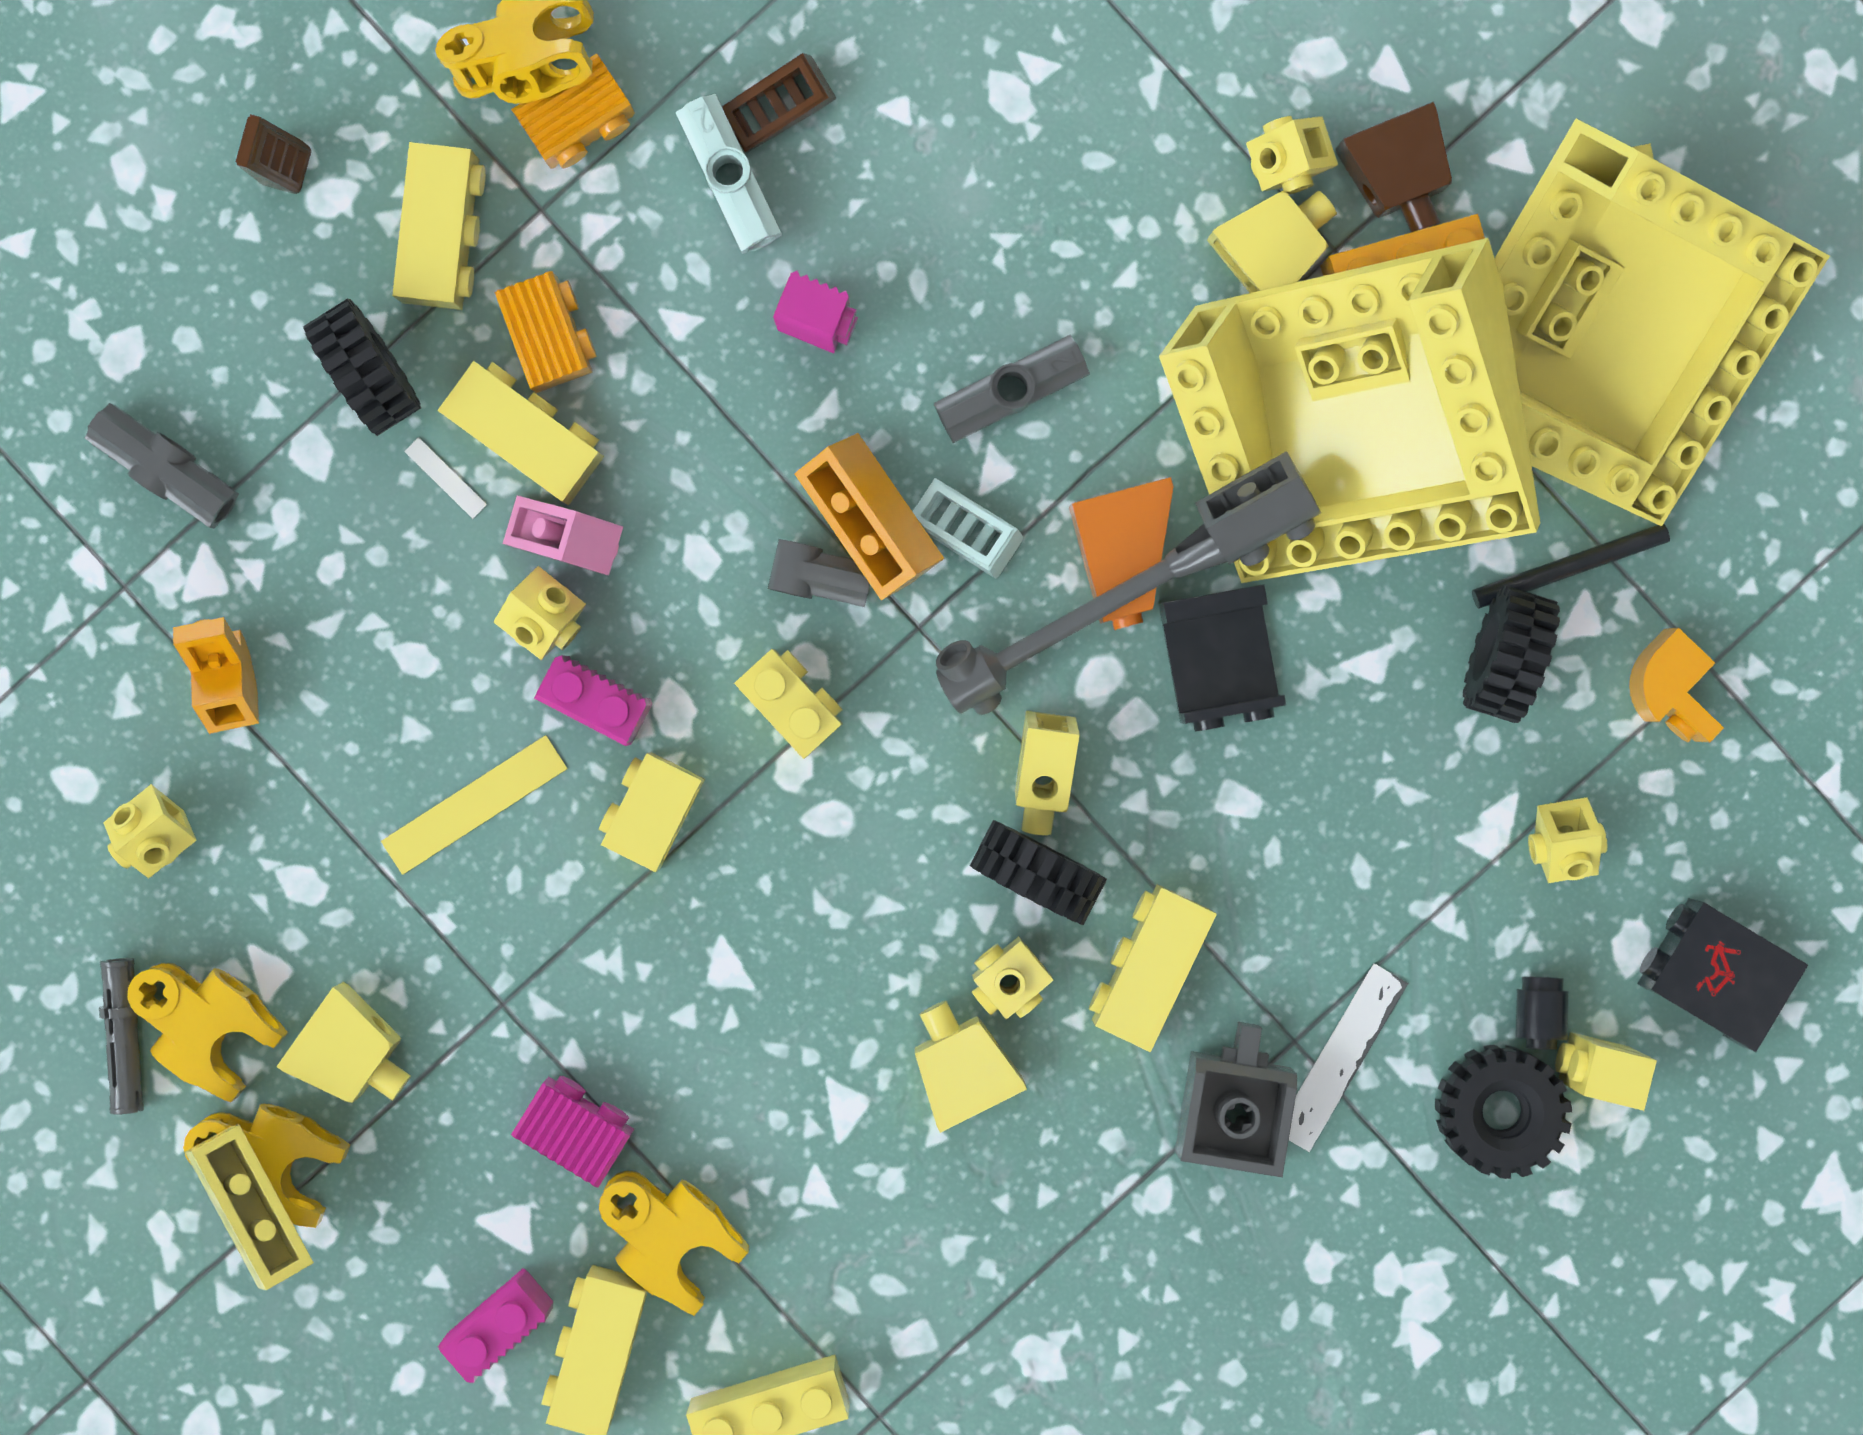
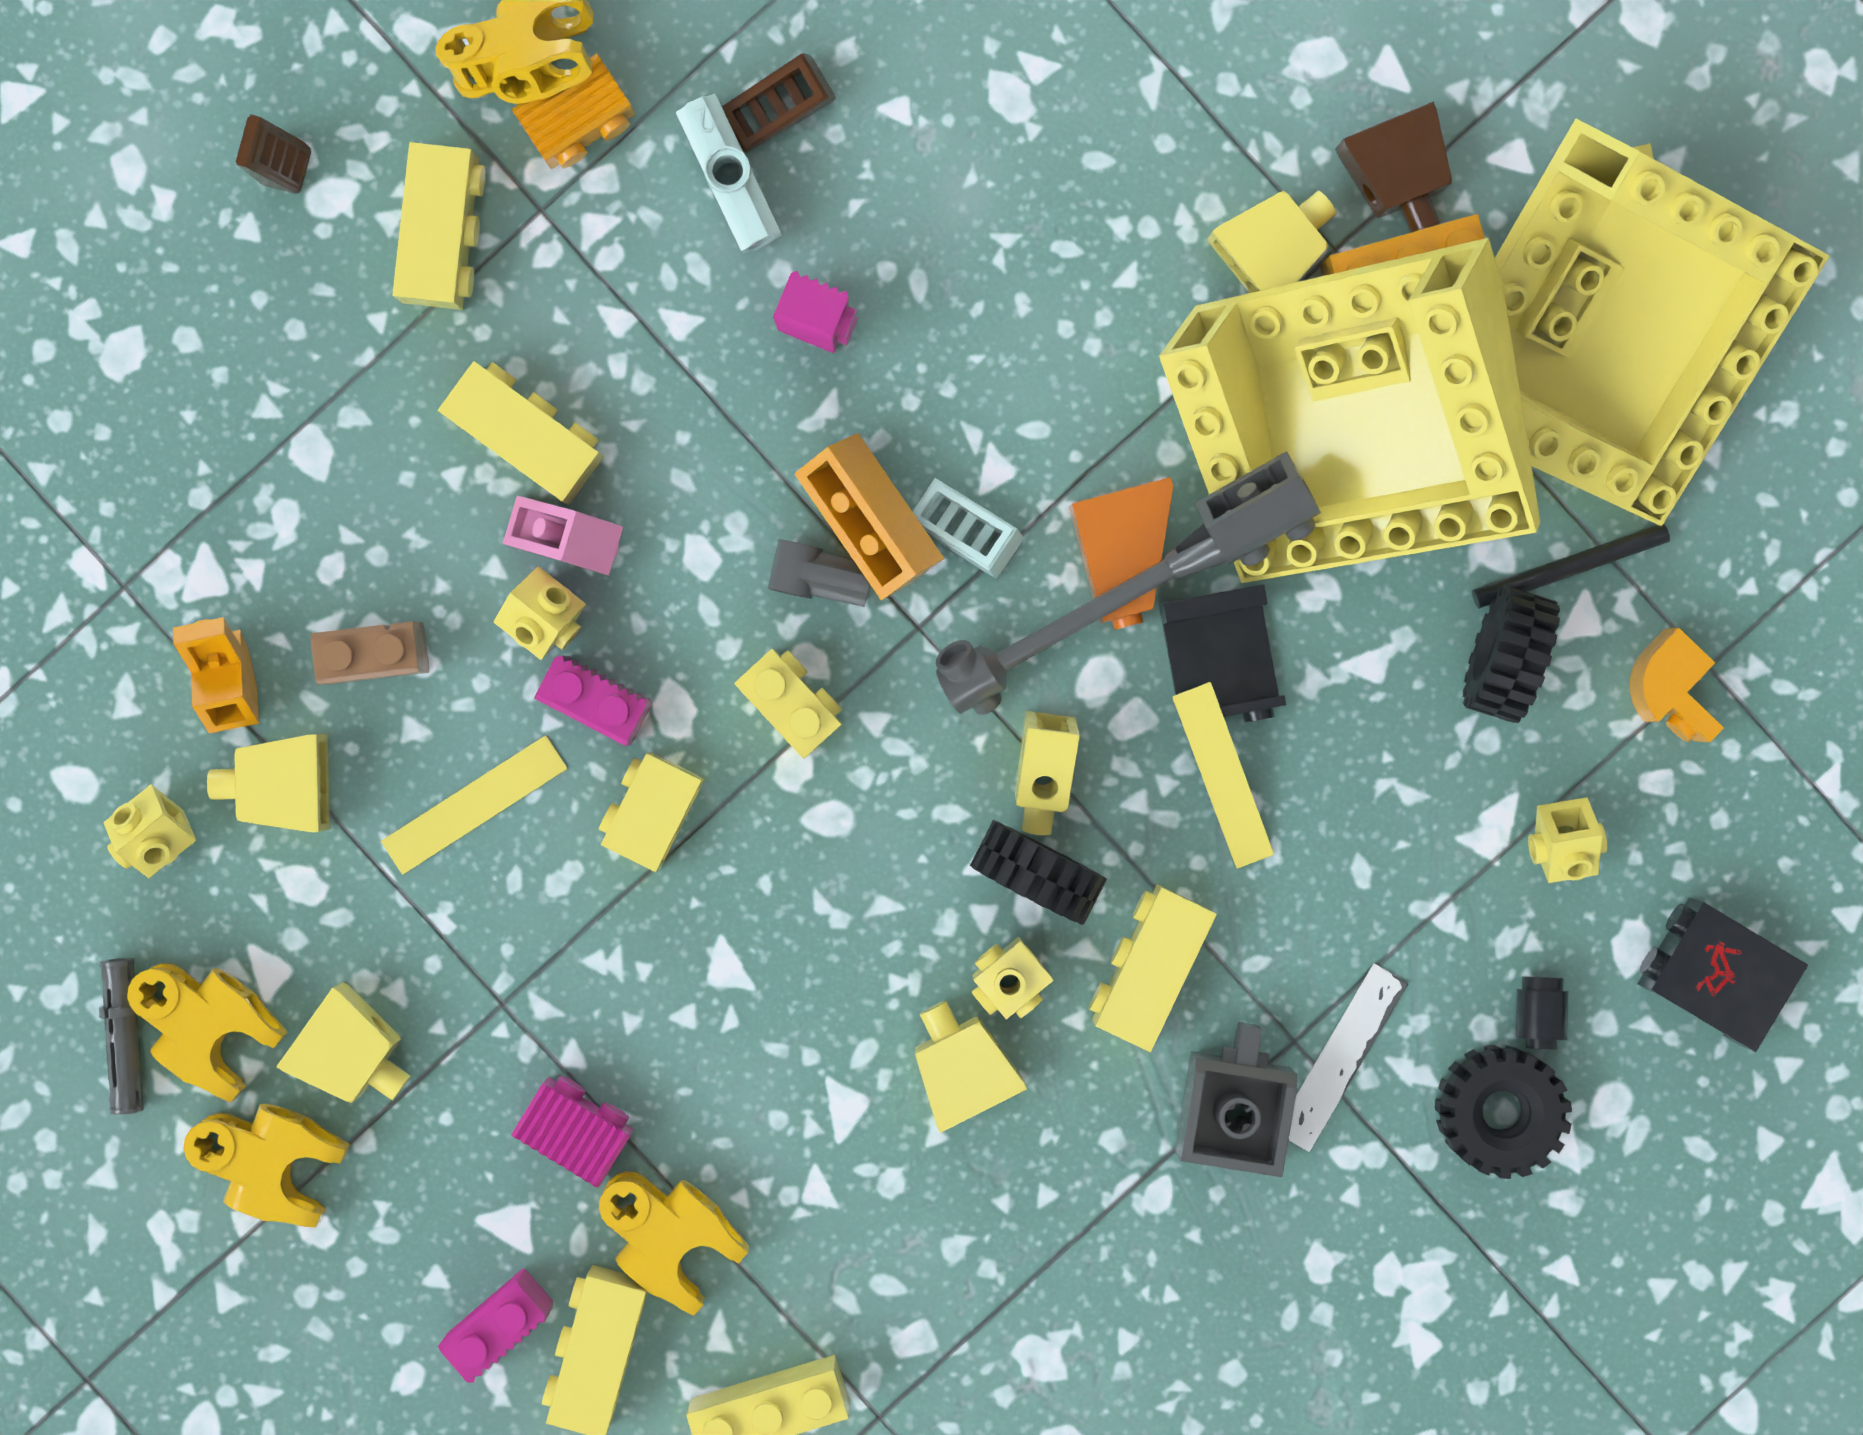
(161, 465): dark grey piece -> none
(249, 1207): light yellow brick -> none
(278, 783): none -> light yellow torso
(362, 367): black tyre -> none
(369, 653): none -> medium nougat brick
(445, 478): white sticker -> none
(545, 331): light orange brick -> none
(1040, 372): dark grey piece -> none
(1223, 775): none -> light yellow sticker
(1291, 153): light yellow brick -> none
(1605, 1070): light yellow brick -> none

